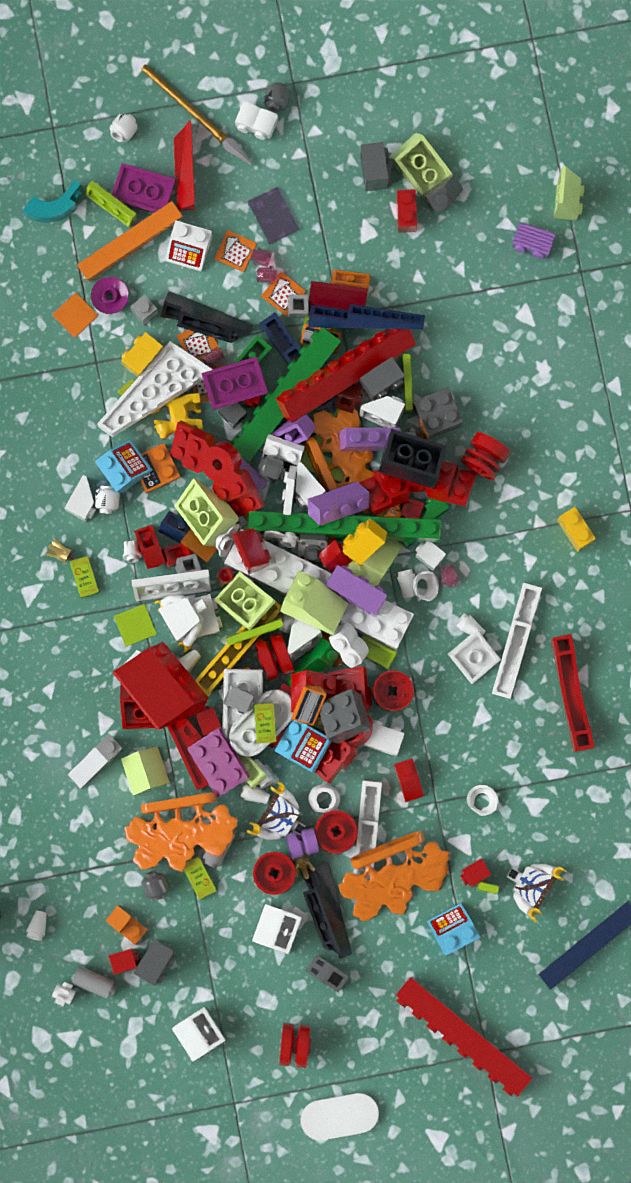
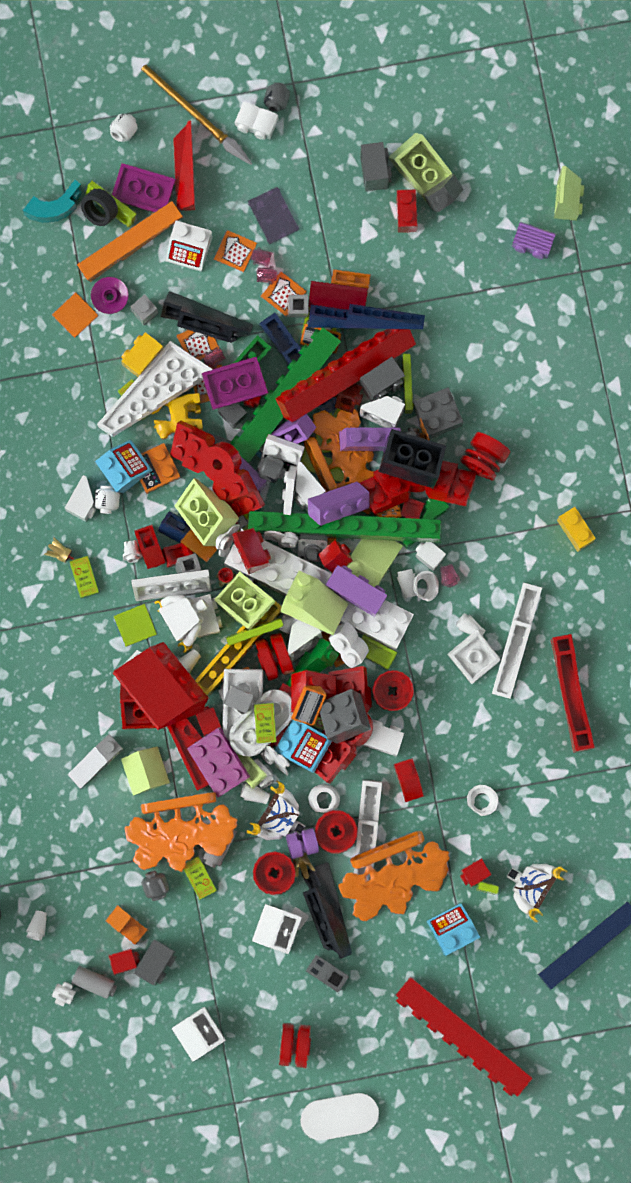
(92, 213): none -> black tyre
(271, 756): none -> white plate
(364, 541): yellow brick -> none

